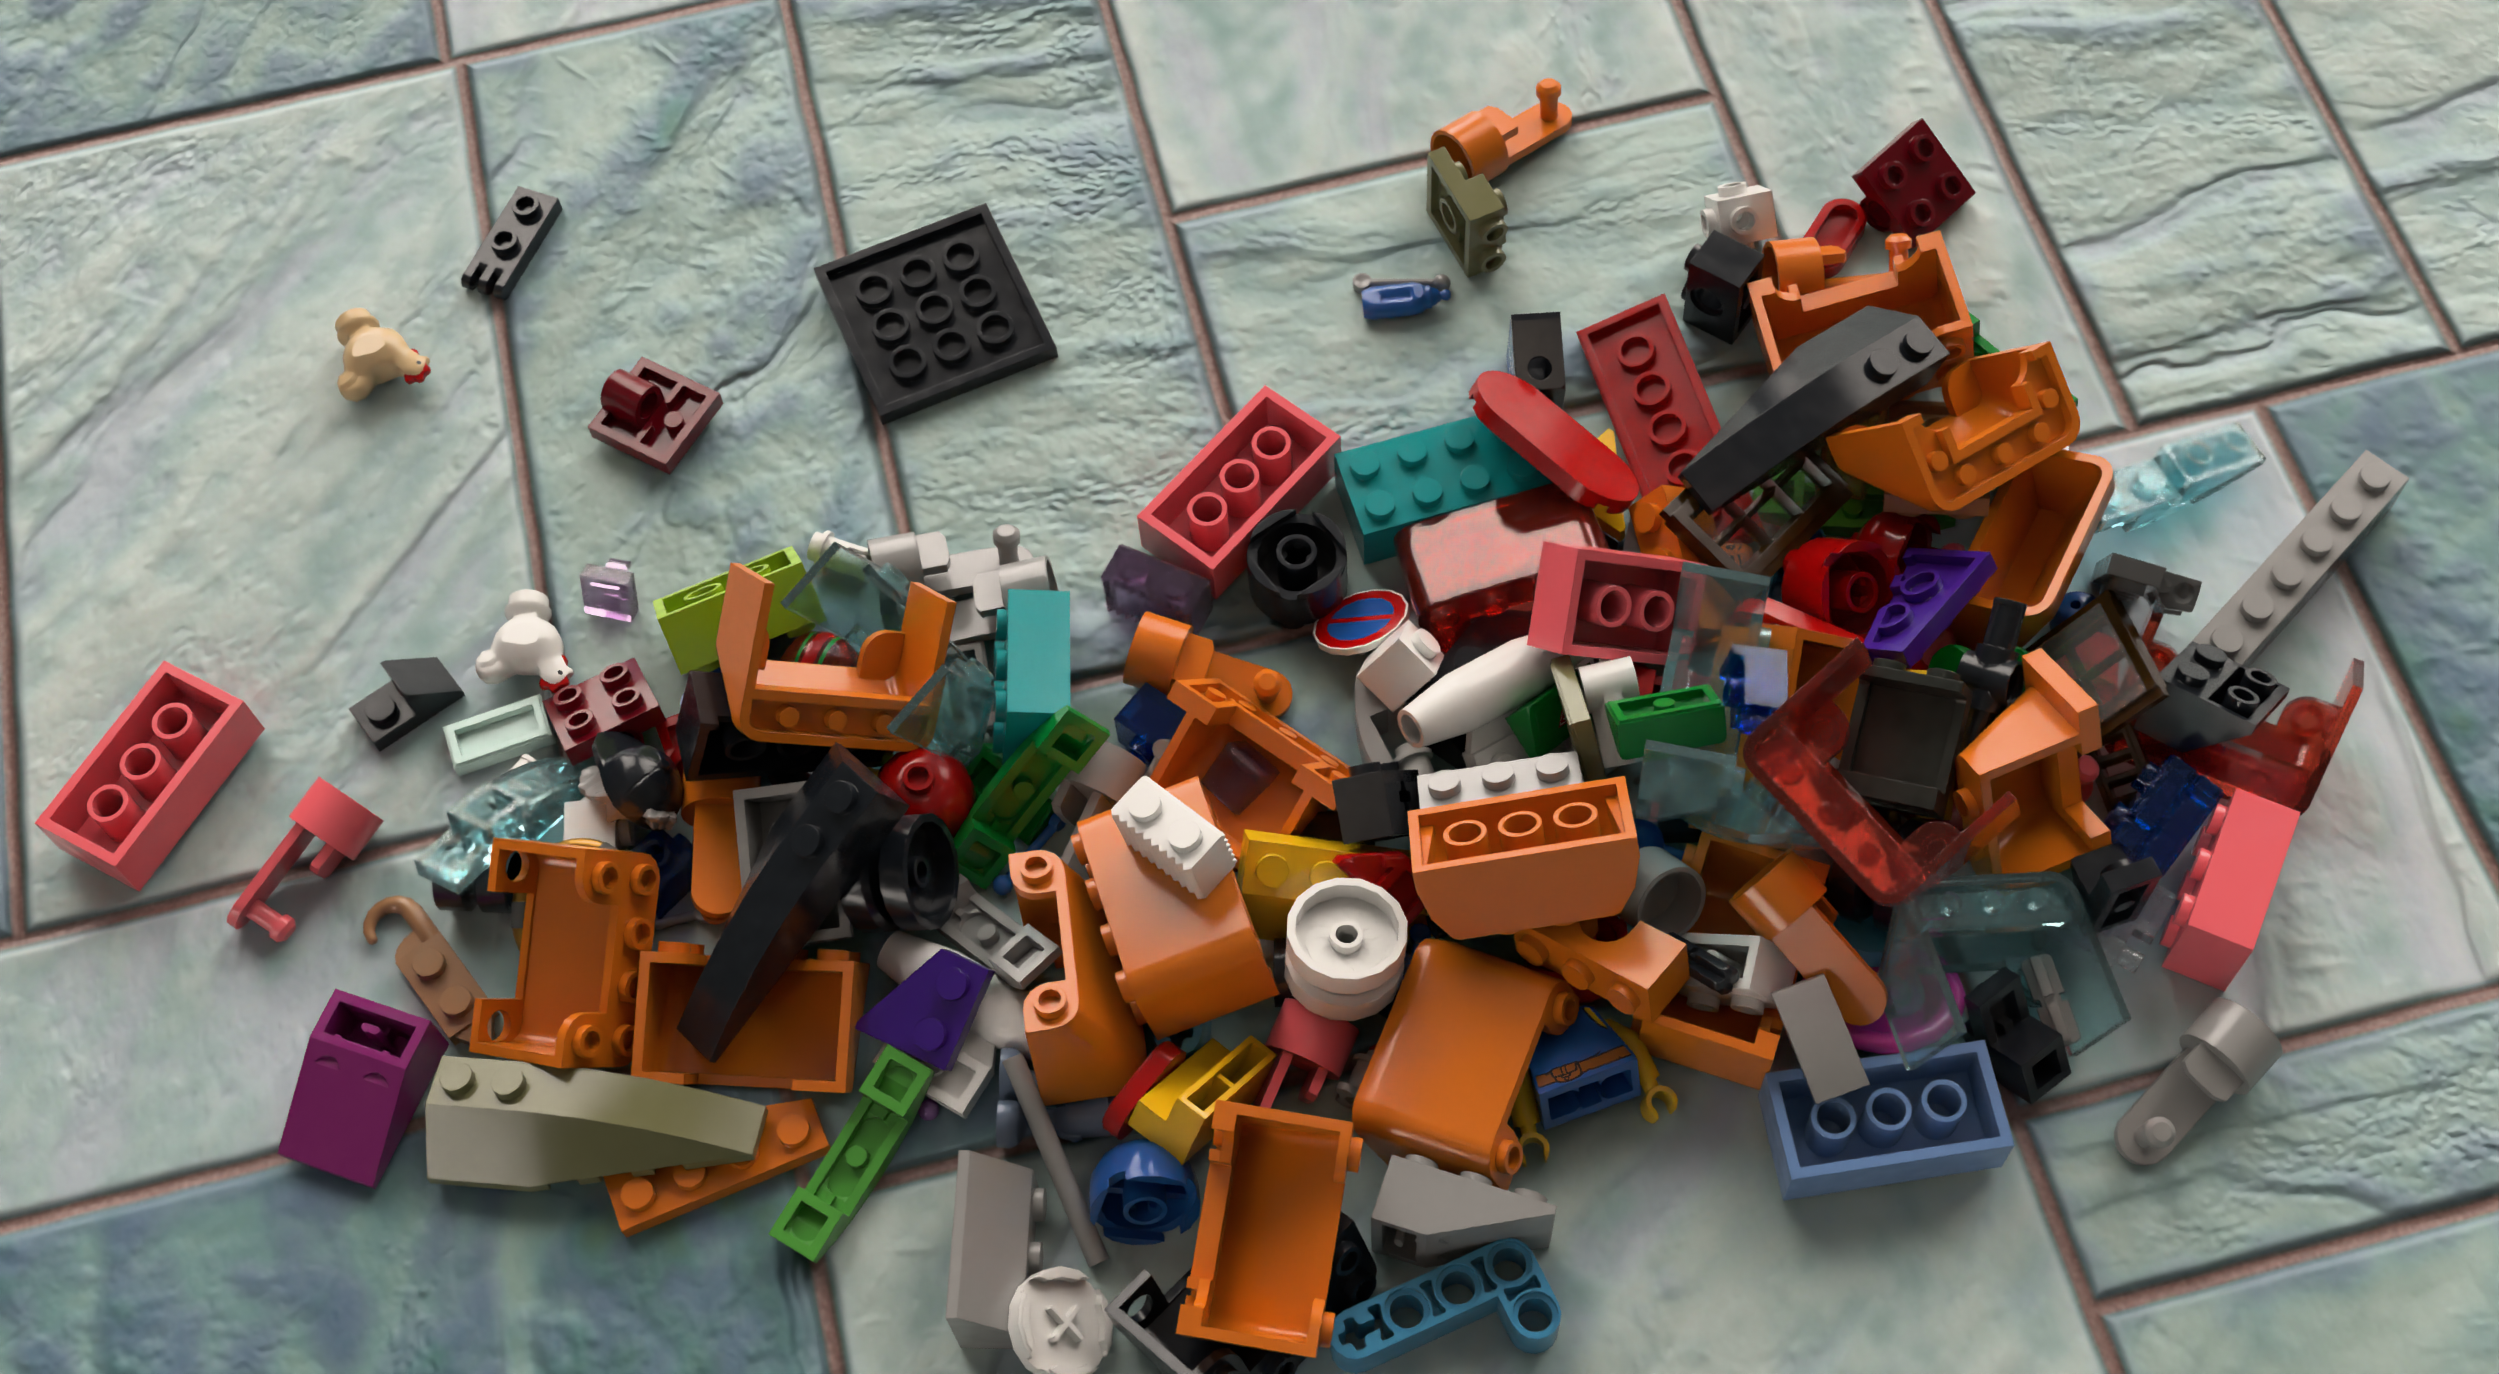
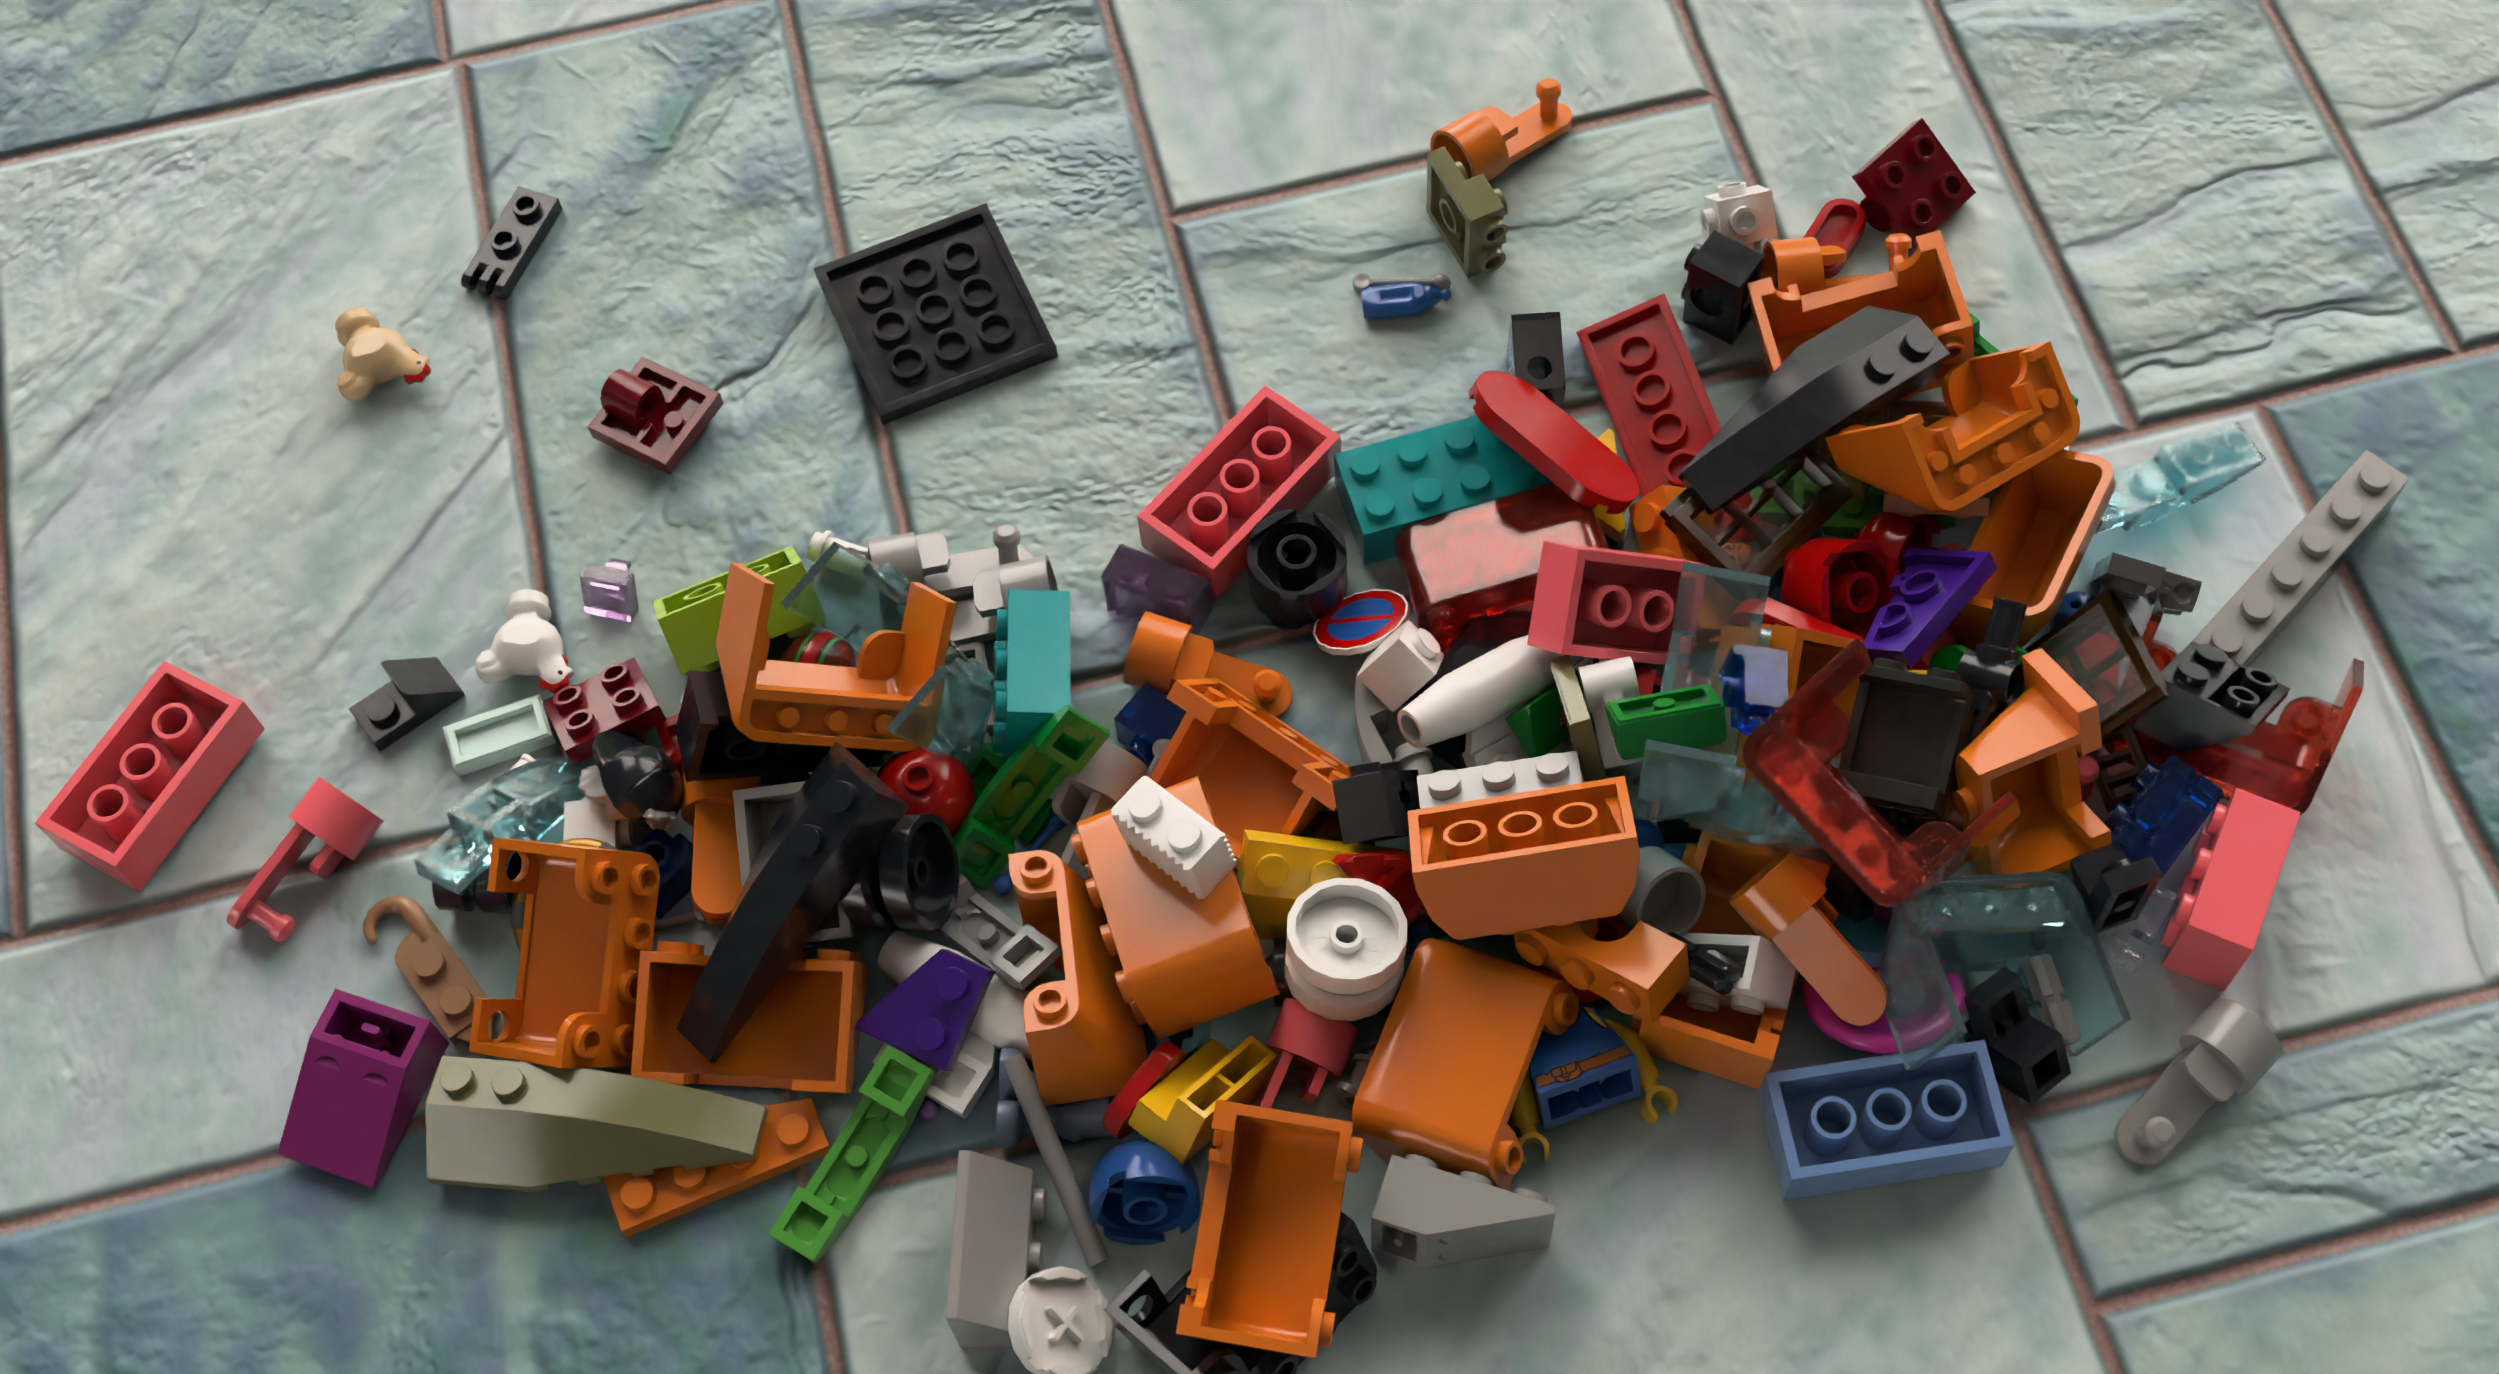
(1239, 775): slope -> none
(1442, 1317): dark azure beam -> none
(1820, 1038): light grey slope -> none

